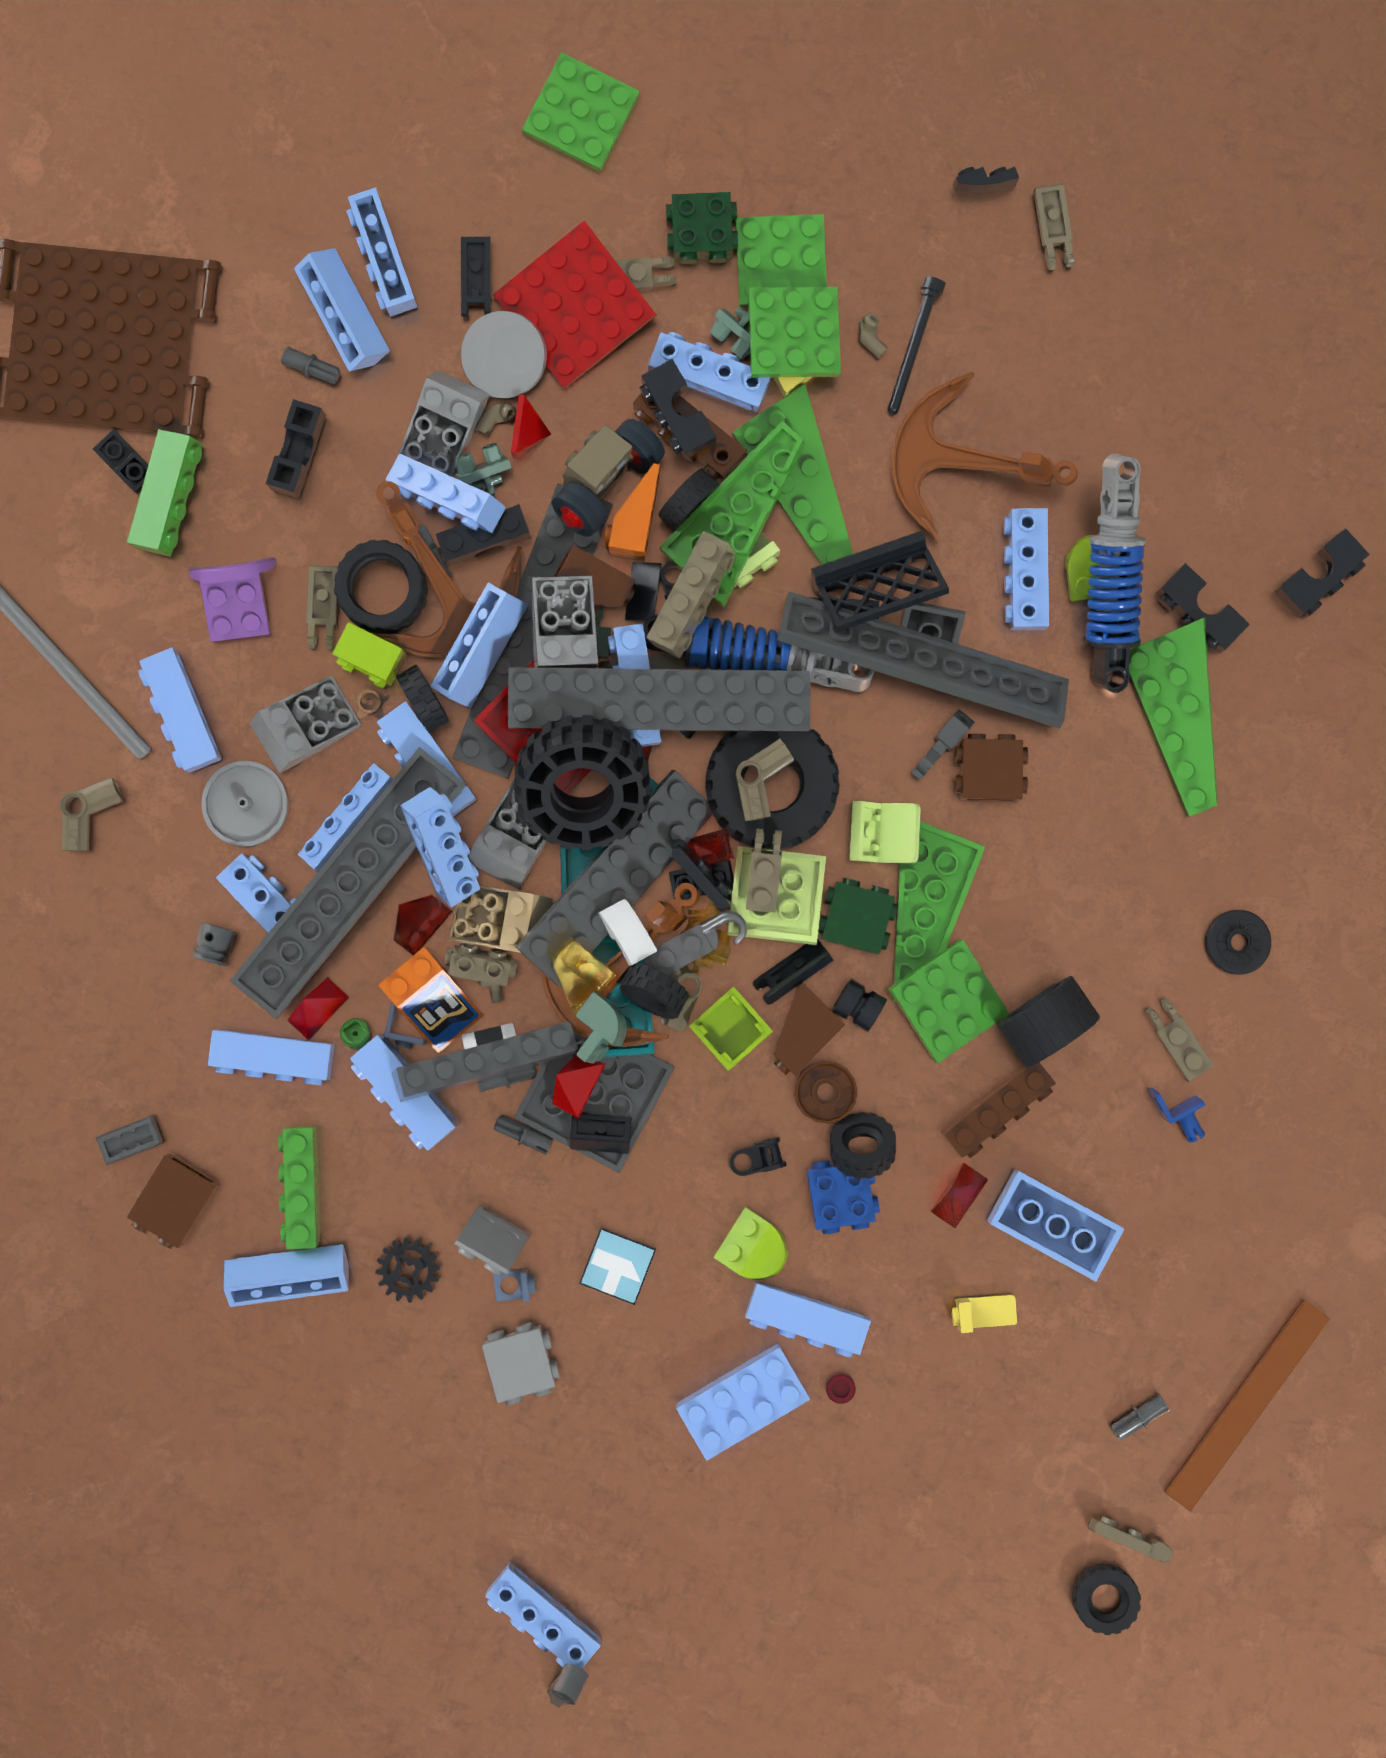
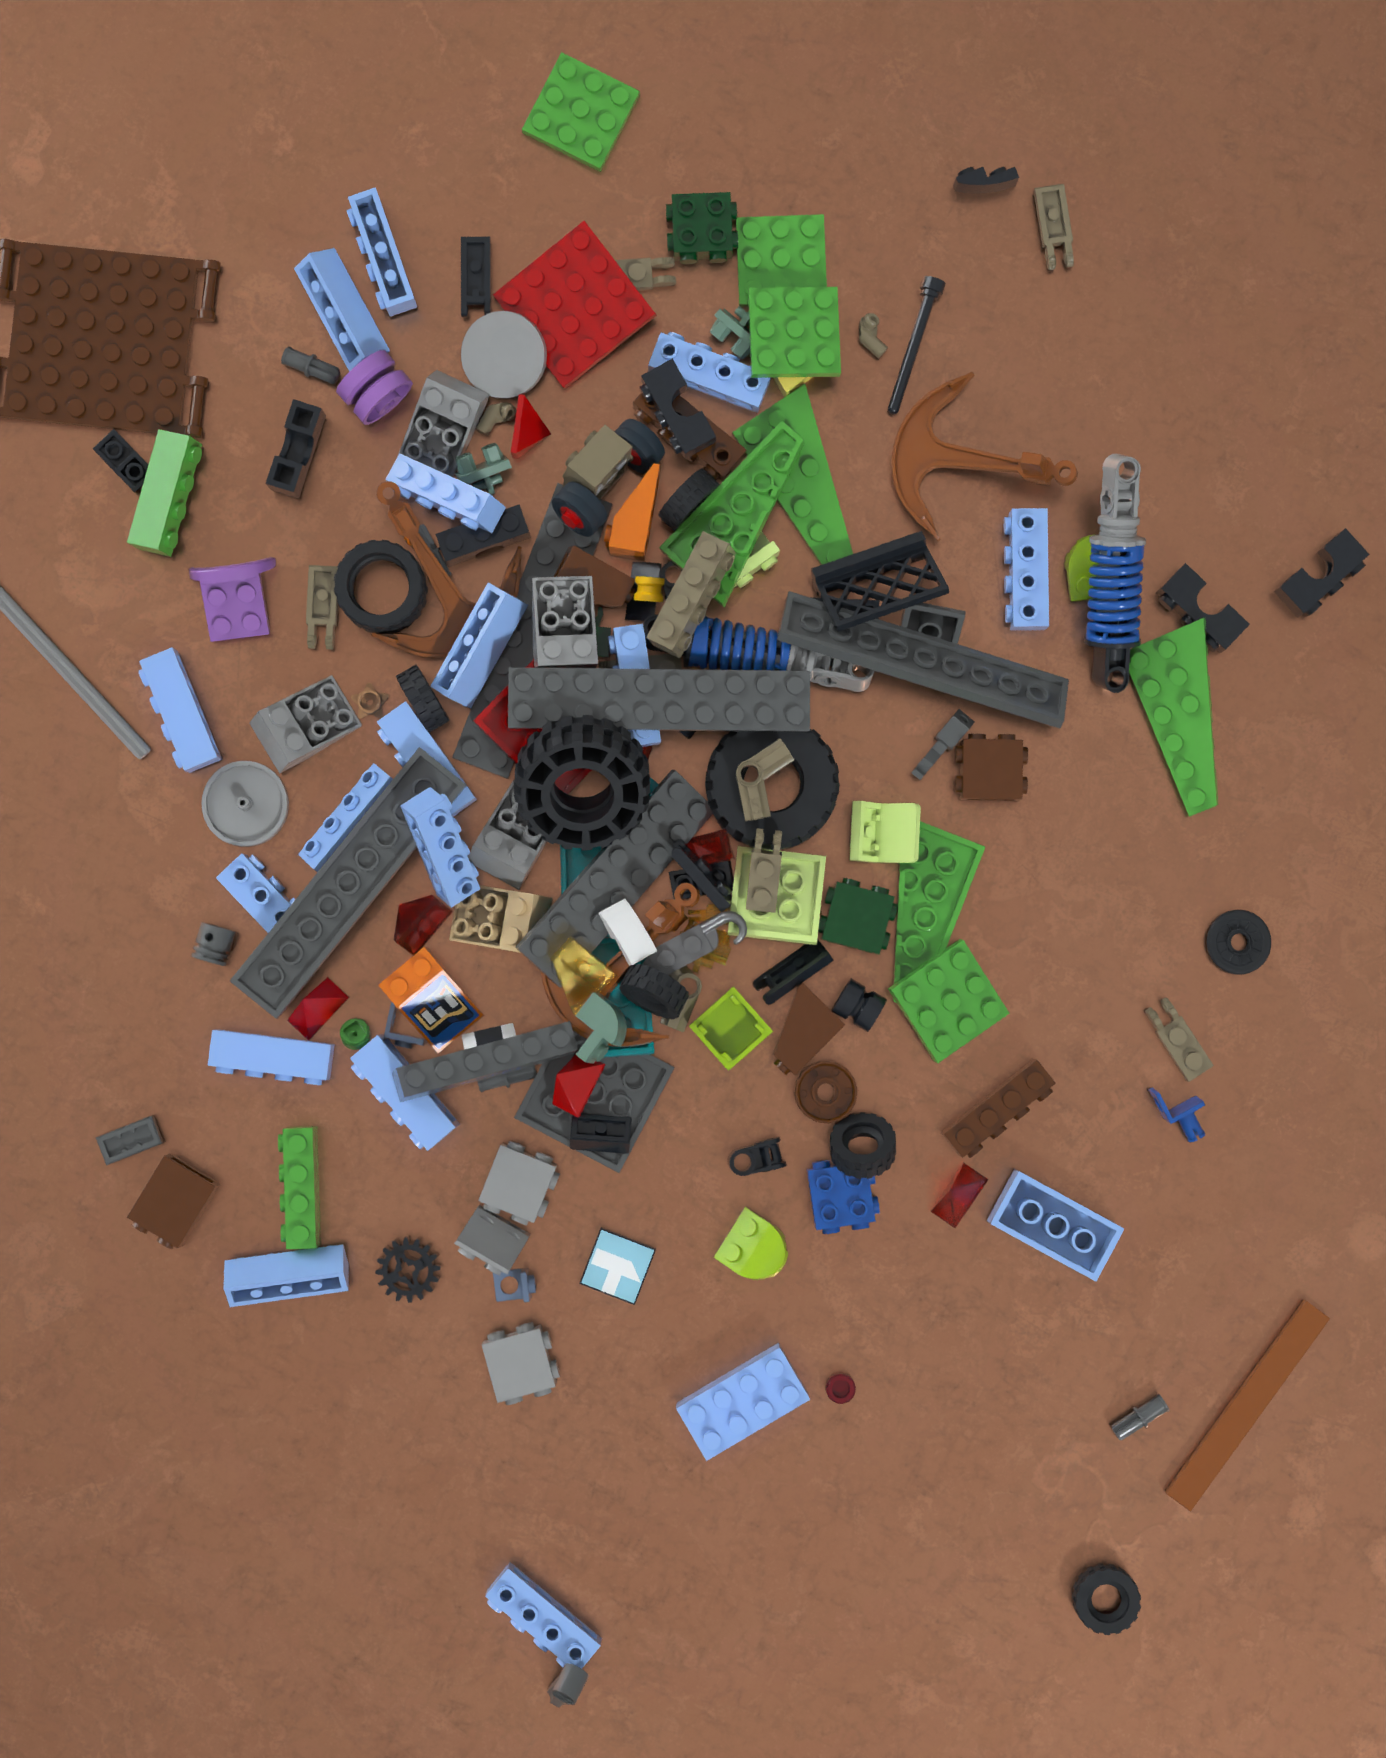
(94, 799): dark tan piece -> none
(369, 655): lime container -> none
(374, 387): none -> medium lavender wheel
(487, 967): dark tan brick -> none
(519, 1183): none -> light grey brick
(523, 1134): dark grey axle -> none
(649, 589): none -> yellow wheel
(807, 1318): light blue brick -> none
(984, 1312): light yellow bracket -> none
(1049, 1021): black tyre -> none
(1132, 1539): dark tan hinge -> none

